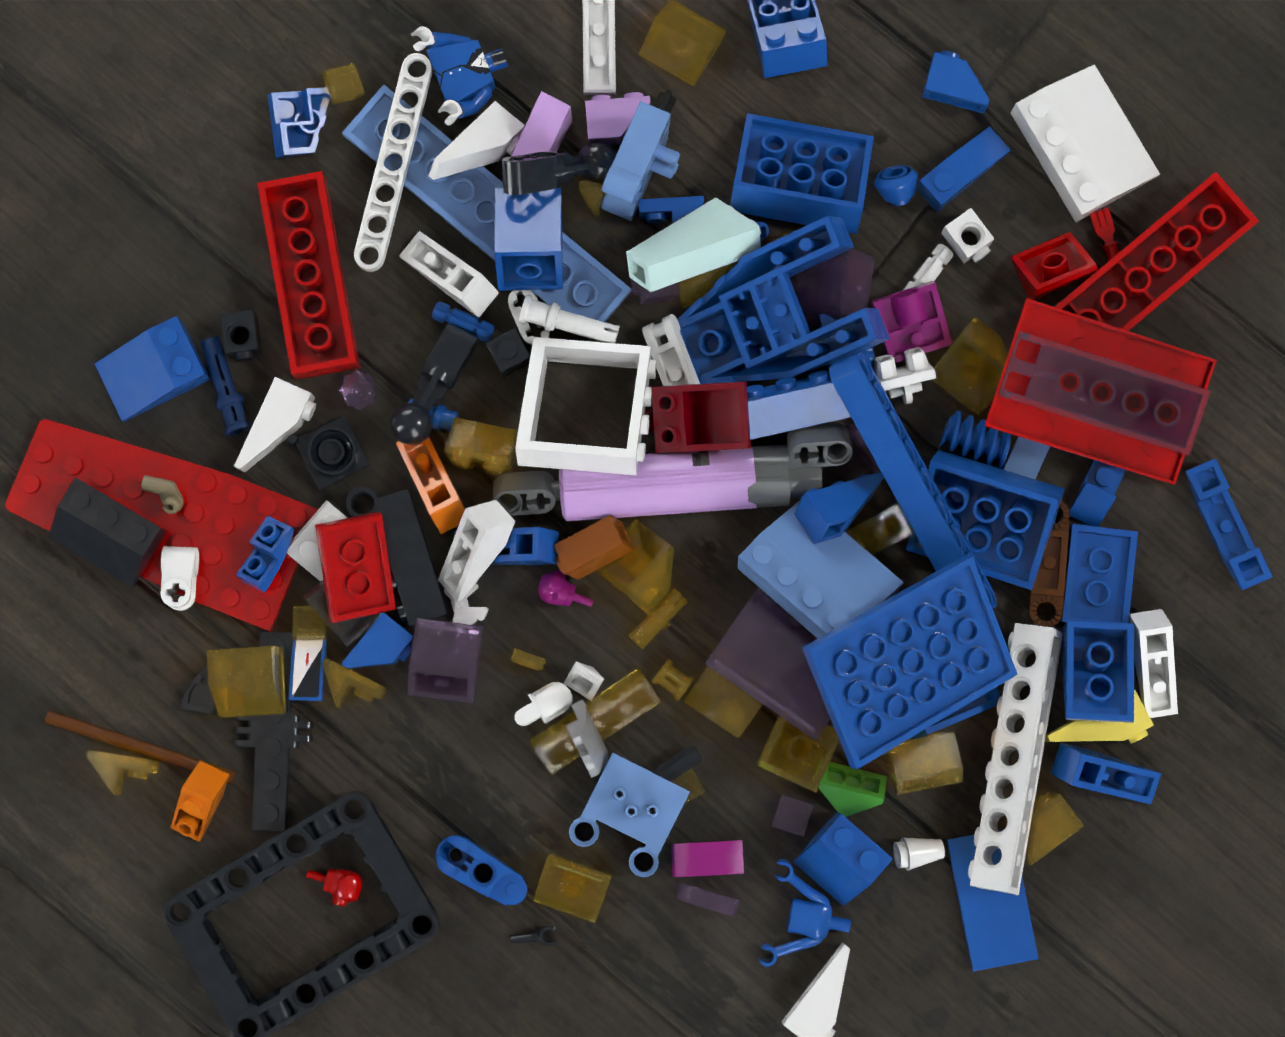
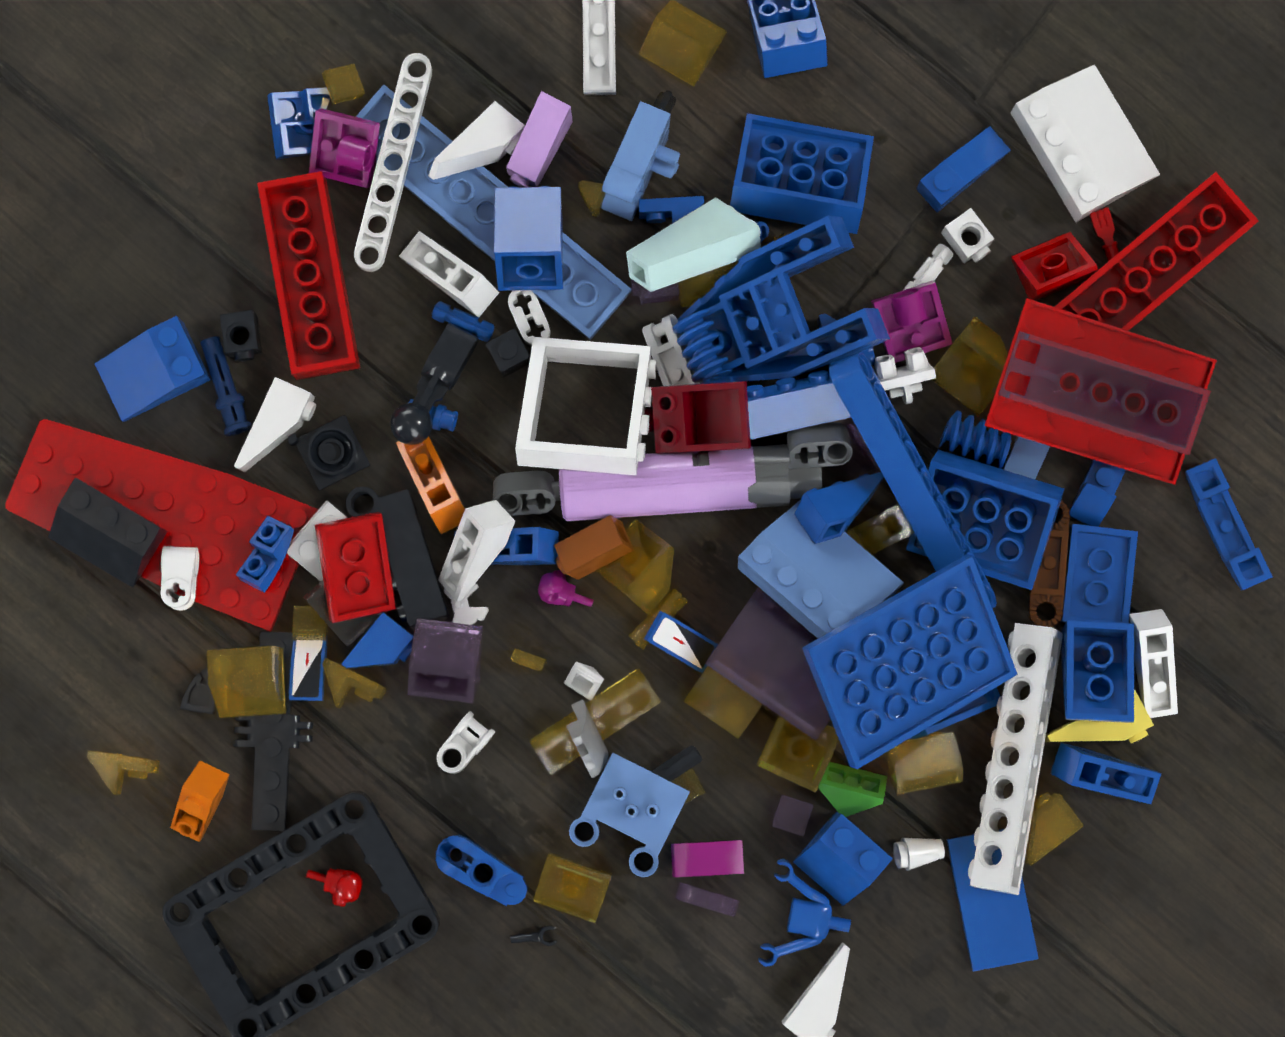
(129, 743): reddish brown piece -> none
(167, 491): dark tan arm -> none
(344, 147): none -> magenta plate
(358, 389): clear purple piece -> none
(460, 71): blue torso -> none
(465, 742): none -> white piece
(481, 445): clear yellow slope -> none
(546, 704): white arm -> none
(548, 169): black beam -> none
(553, 317): white pin -> none
(610, 118): lavender slope -> none
(673, 680): clear yellow bush -> none
(680, 641): none -> slope
(700, 347): none -> blue piece
(836, 285): clear purple slope -> none
(897, 184): blue cone -> none
(954, 83): blue slope -> none

